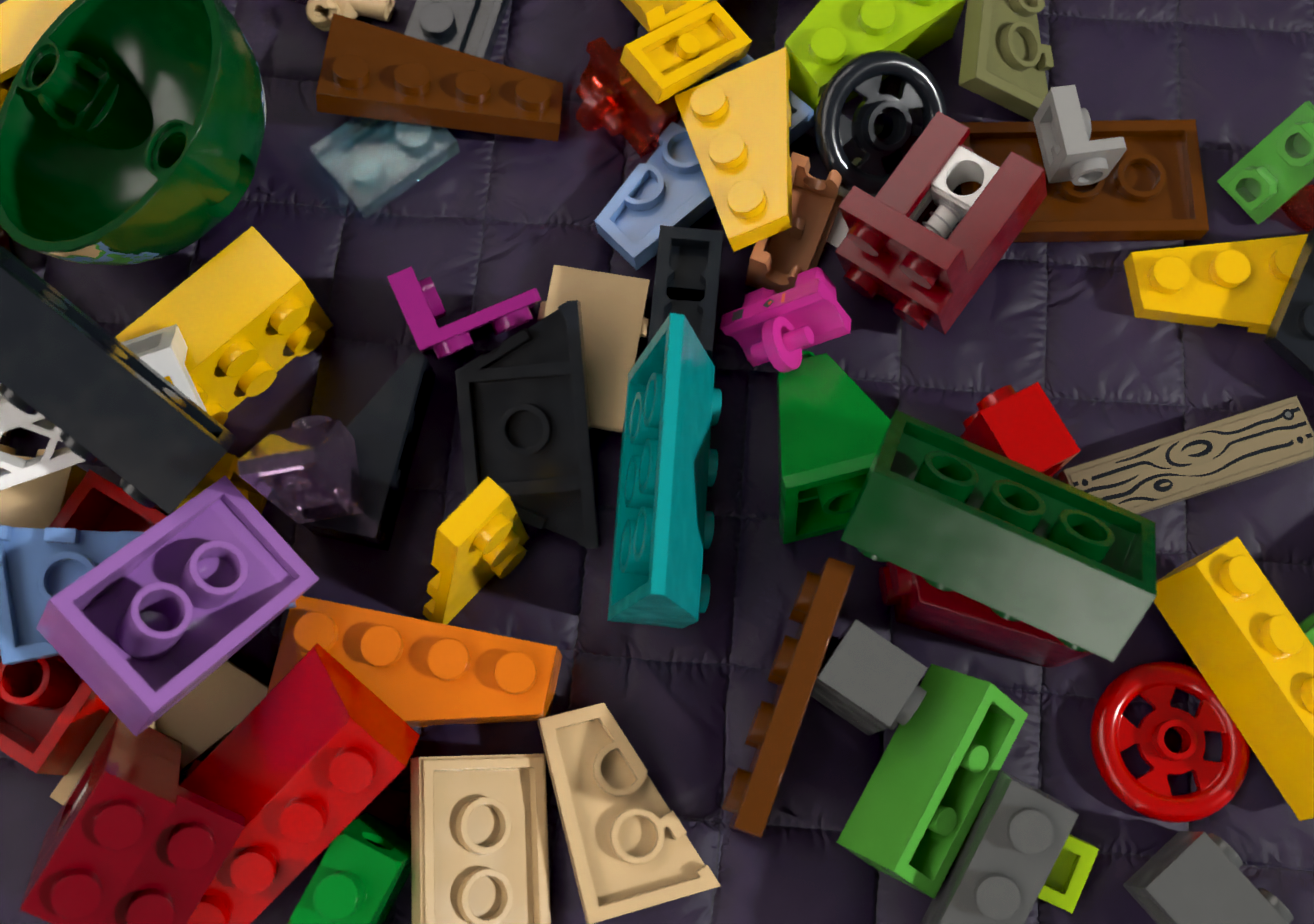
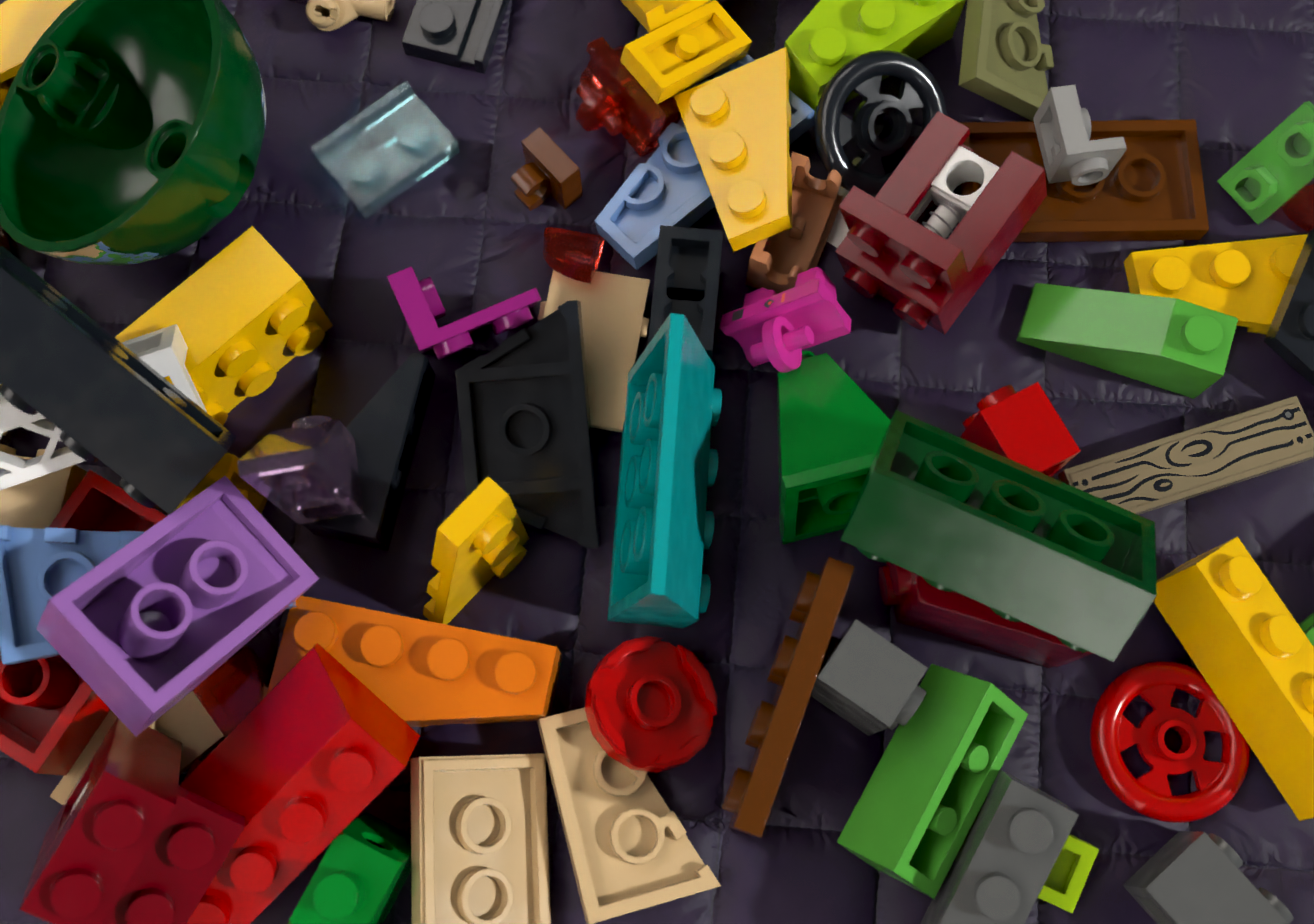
(232, 690): none -> clear red tile
(422, 83): reddish brown wing -> none
(546, 173): none -> reddish brown tile
(573, 252): none -> clear red tile
(650, 704): none -> red tile
(1131, 335): none -> bright green slope

